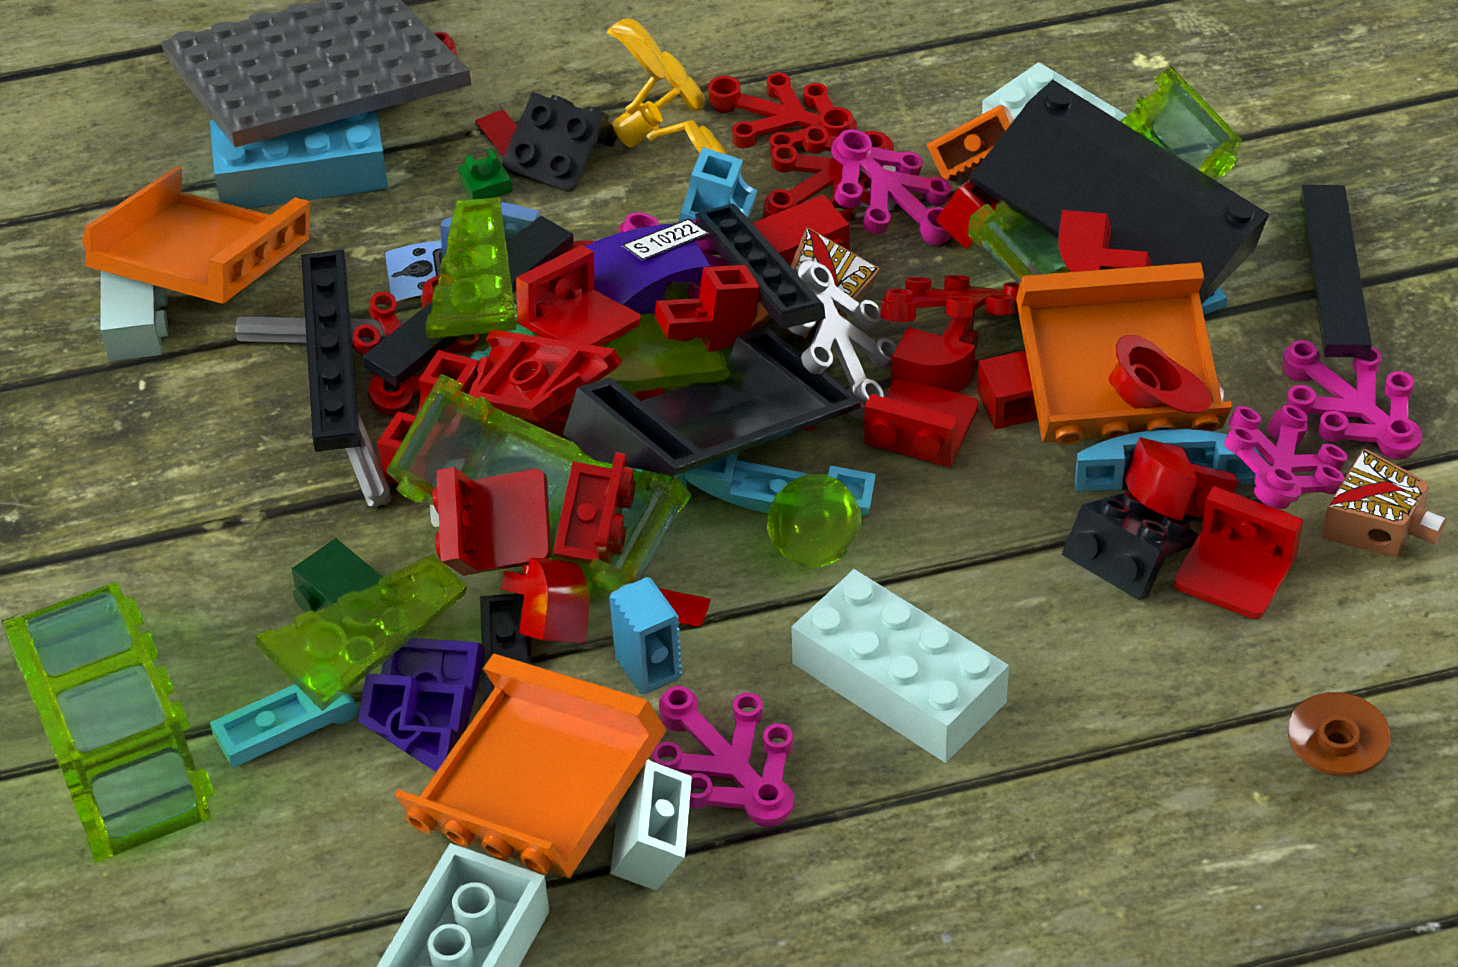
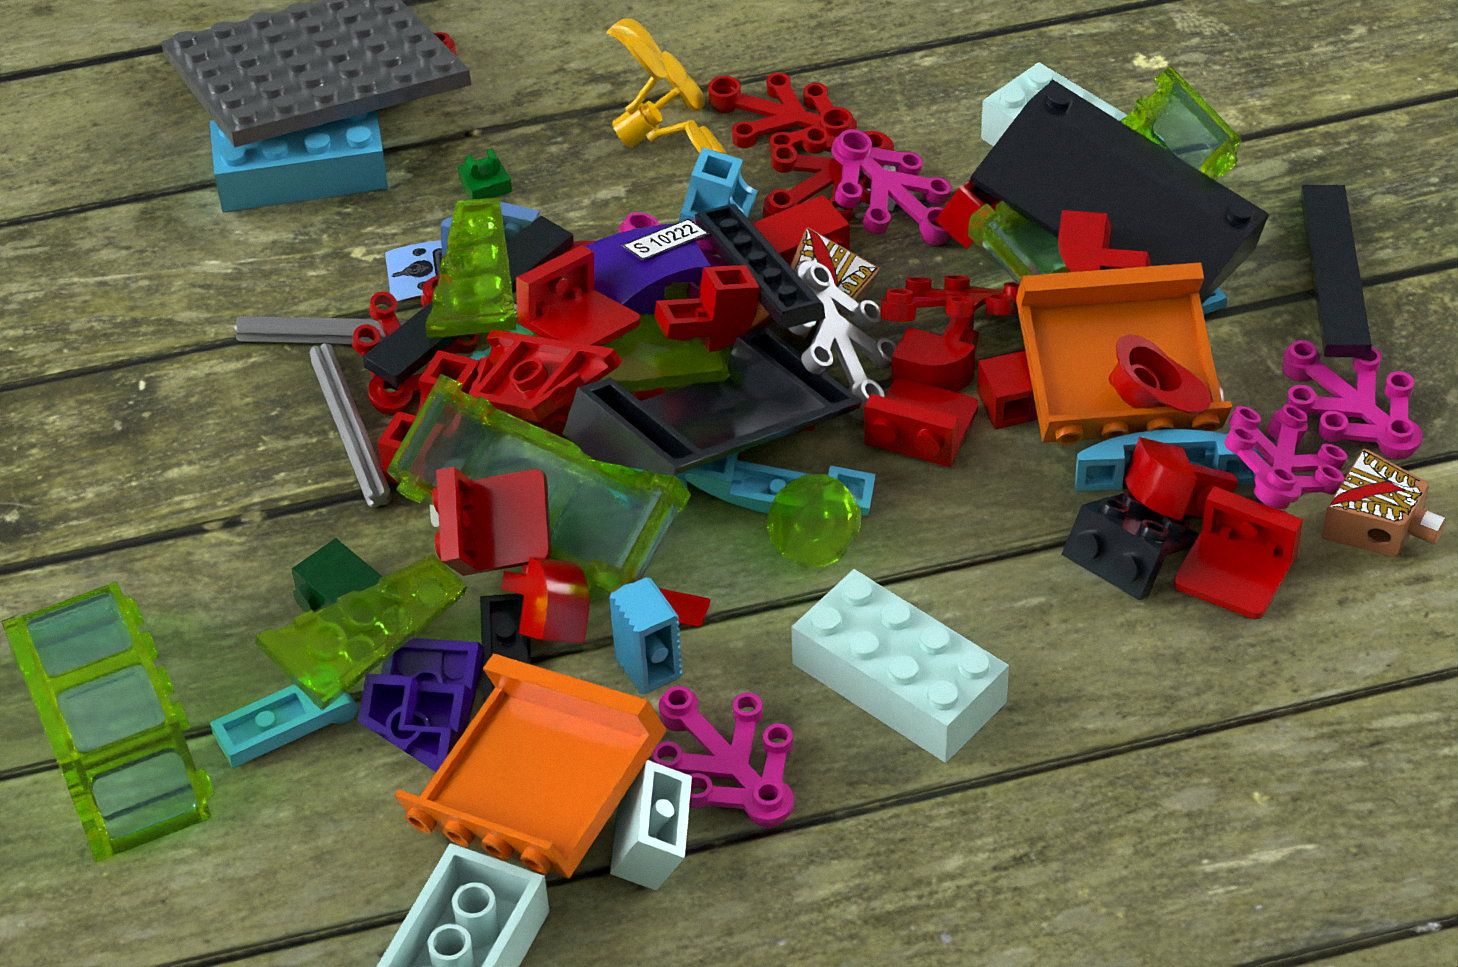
(132, 317): light aqua brick -> none
(192, 240): orange panel -> none
(330, 351): black tile -> none
(498, 129): red sticker -> none
(556, 141): black bracket -> none
(592, 511): red bracket -> none
(969, 144): orange brick -> none
(1340, 719): dark orange dish -> none

